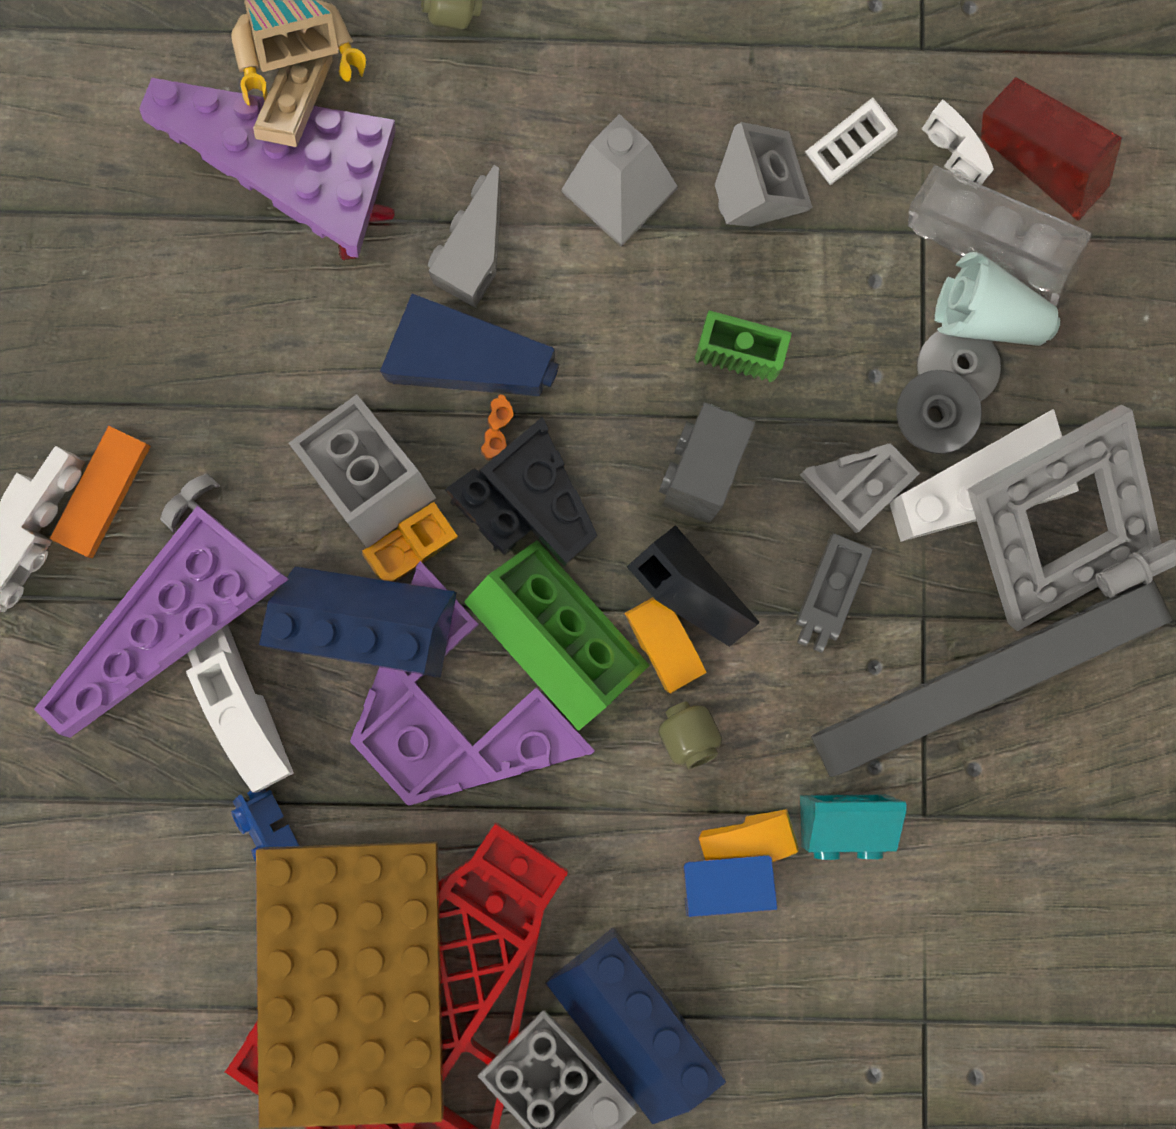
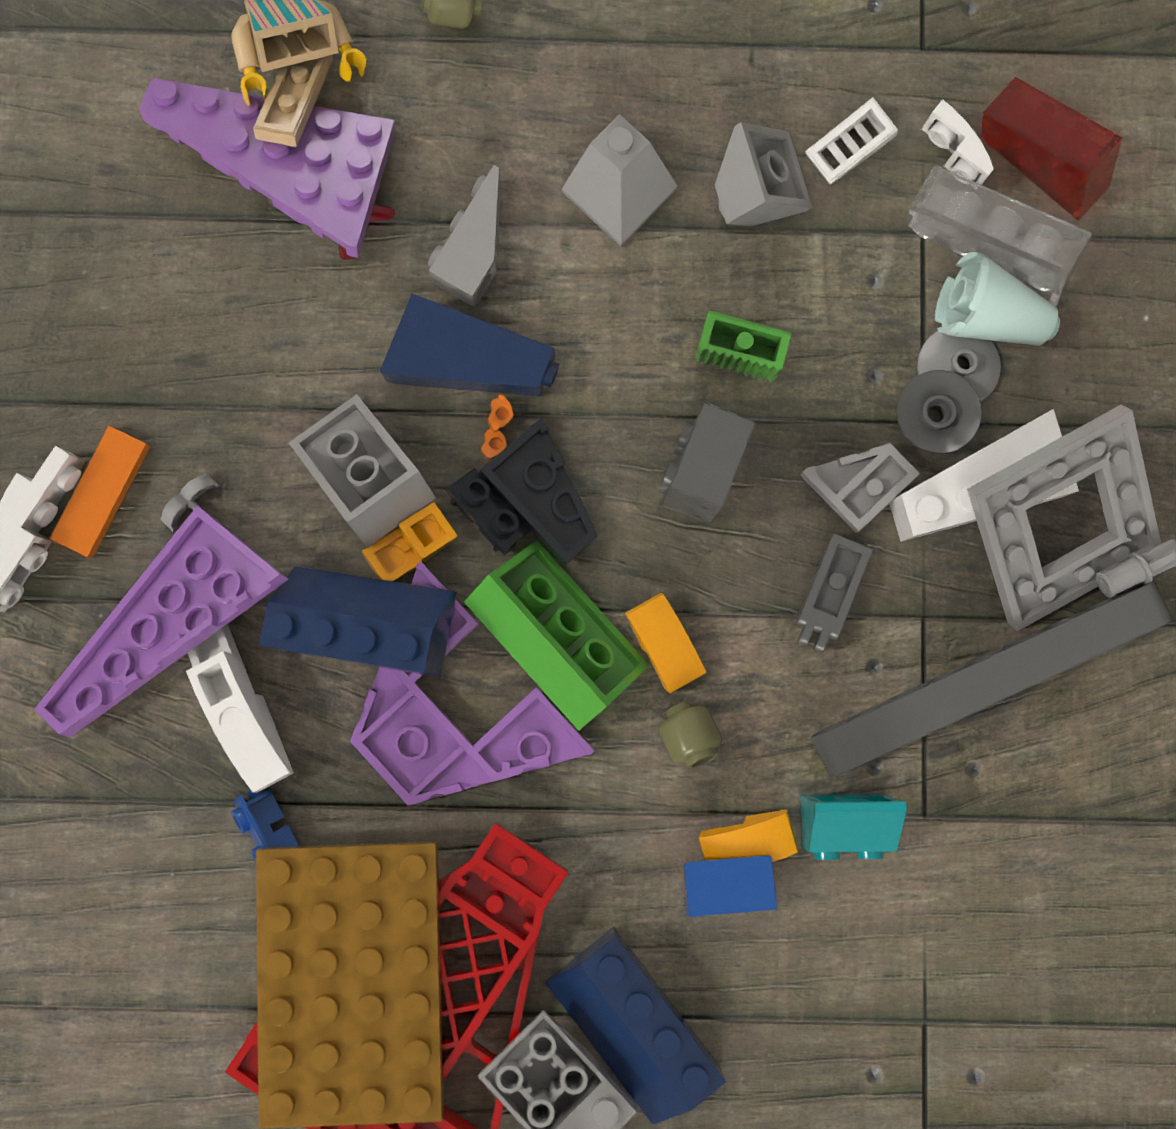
(690, 587): black slope -> none

